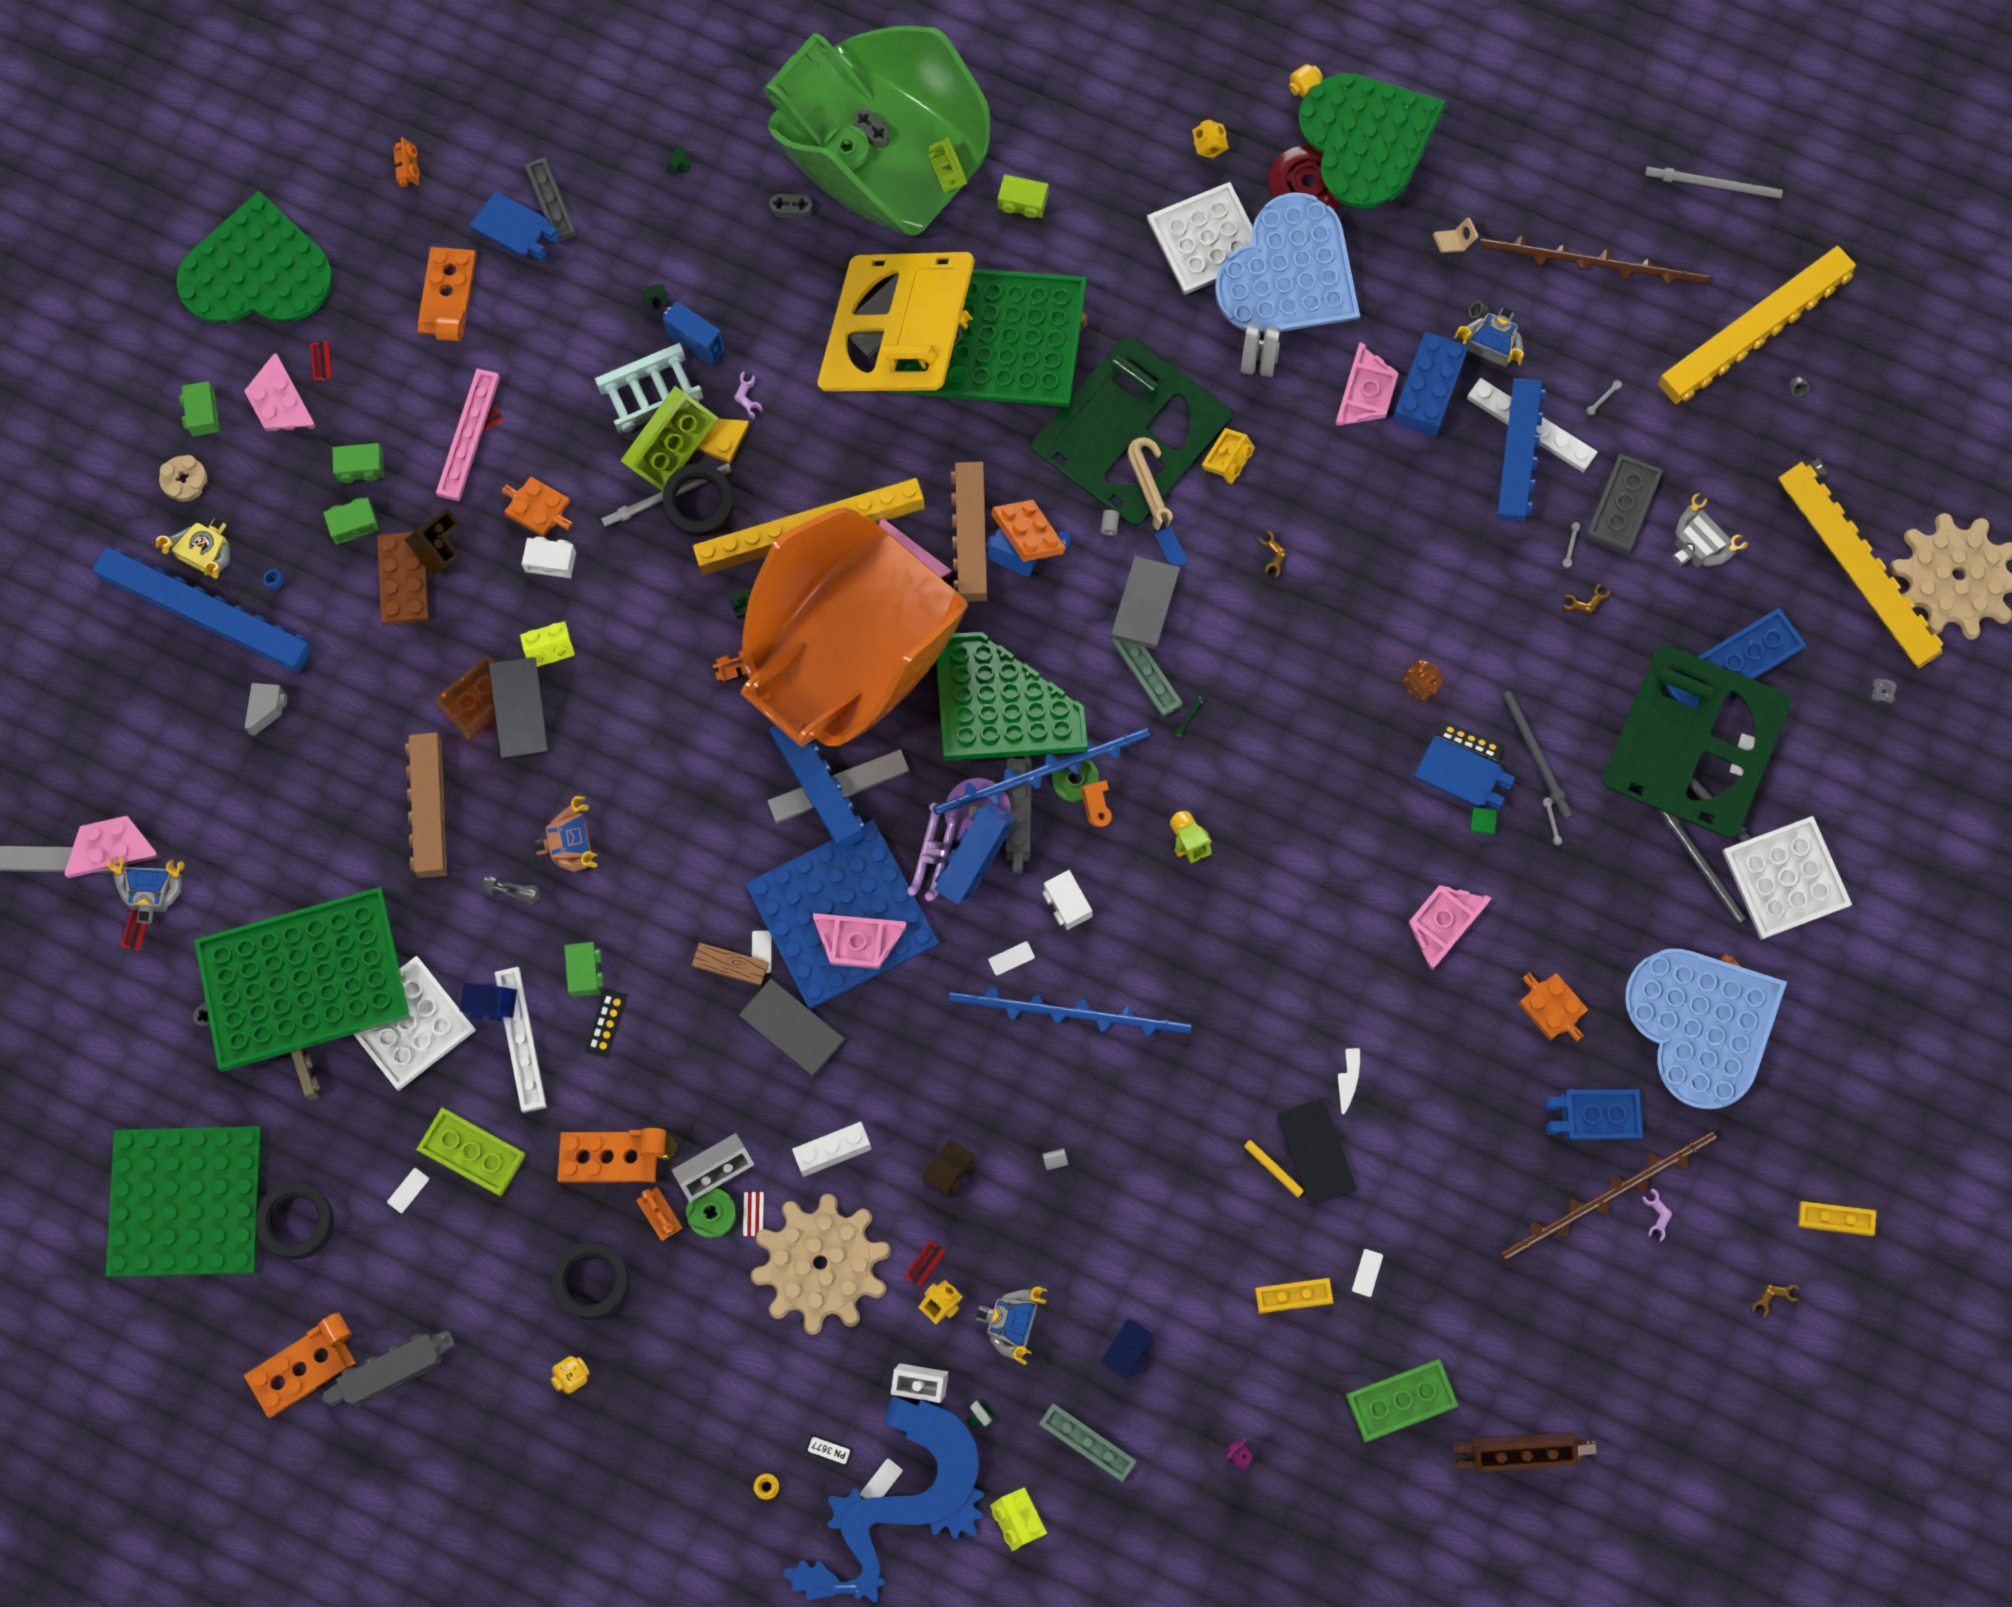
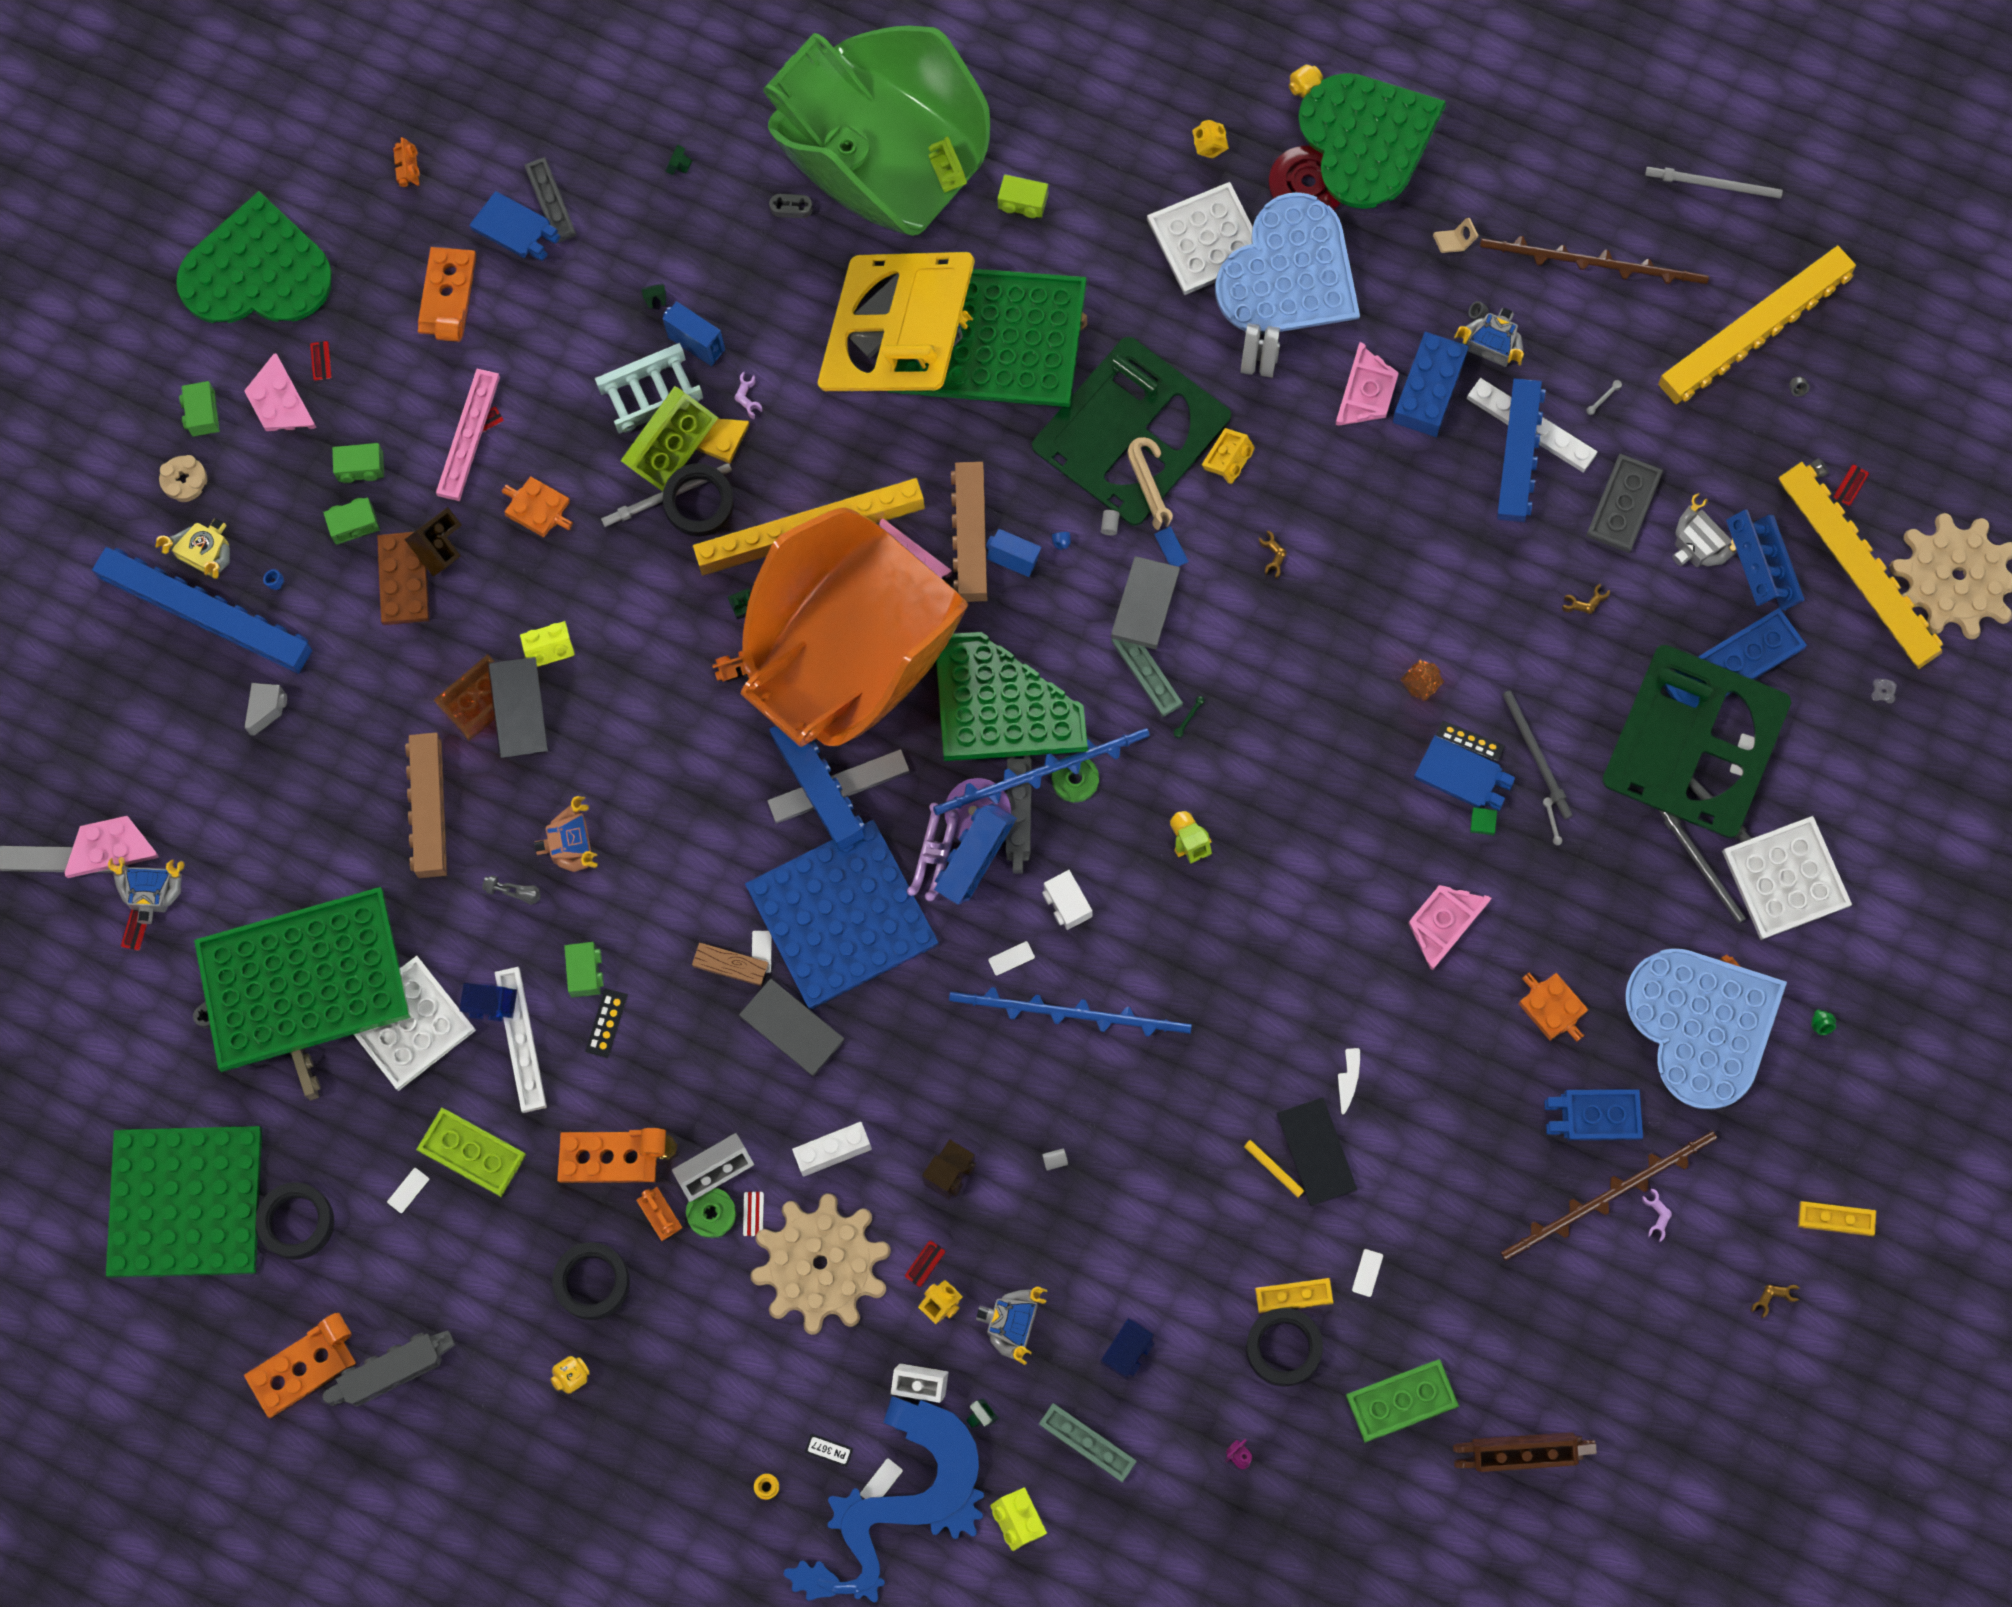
(549, 557): white brick -> none
(857, 939): bright pink wing -> none
(874, 125): dark grey beam -> none
(1028, 530): orange plate -> none
(1094, 803): orange leg -> none
(1295, 1318): none -> black tyre
(1568, 562): light grey hinge -> none
(1765, 560): none -> blue fence
(1823, 1022): none -> green plate
(1851, 485): none -> sticker

